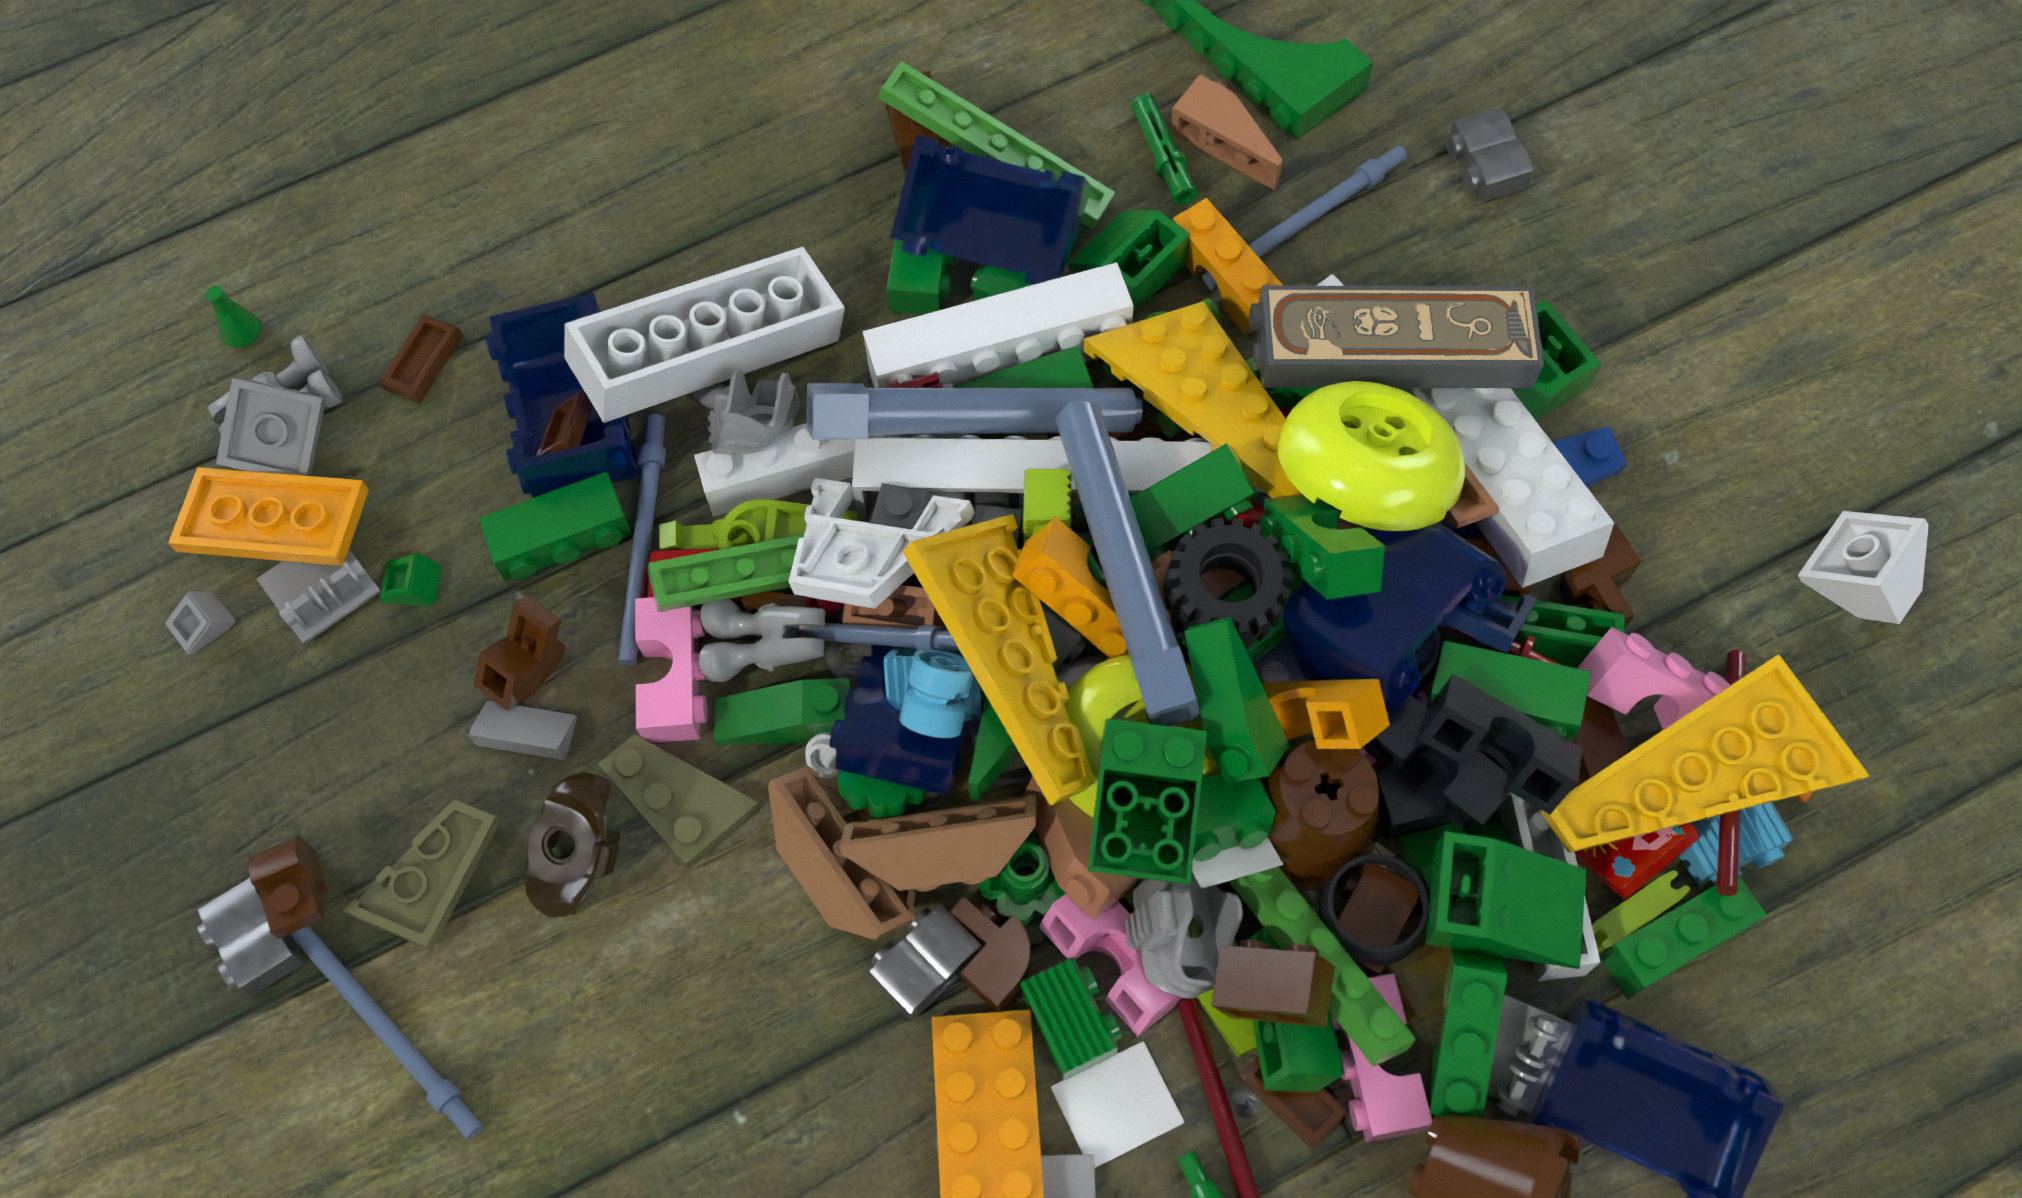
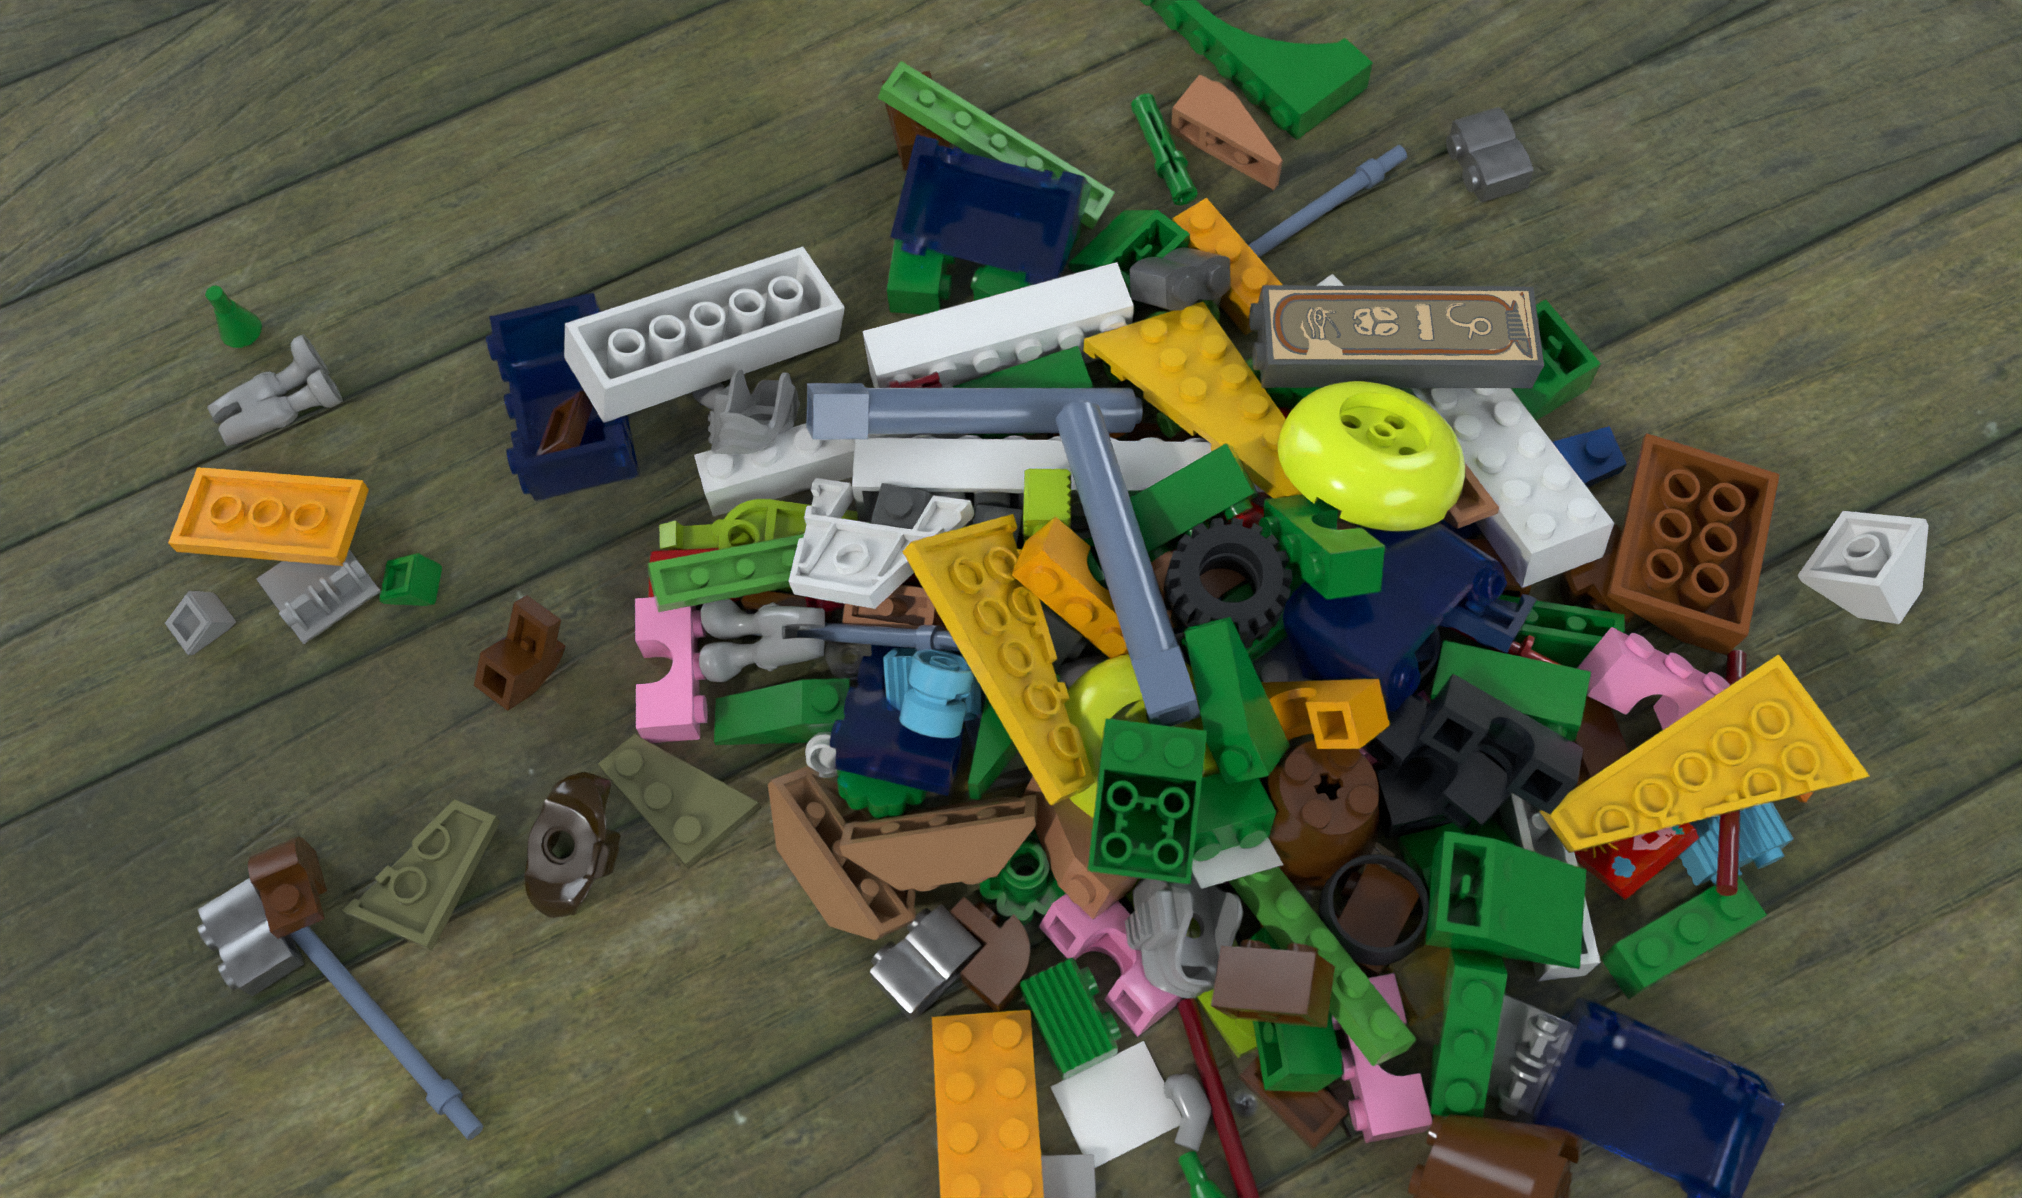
(270, 428): light grey hinge -> none
(421, 358): reddish brown tile -> none
(524, 730): light grey slope -> none
(555, 527): green brick -> none
(651, 460): sand blue bar -> none
(1180, 278): none -> flat silver brick
(1193, 1106): none -> light grey arm
(1637, 911): lime piece -> none
(1693, 543): none -> dark orange slope

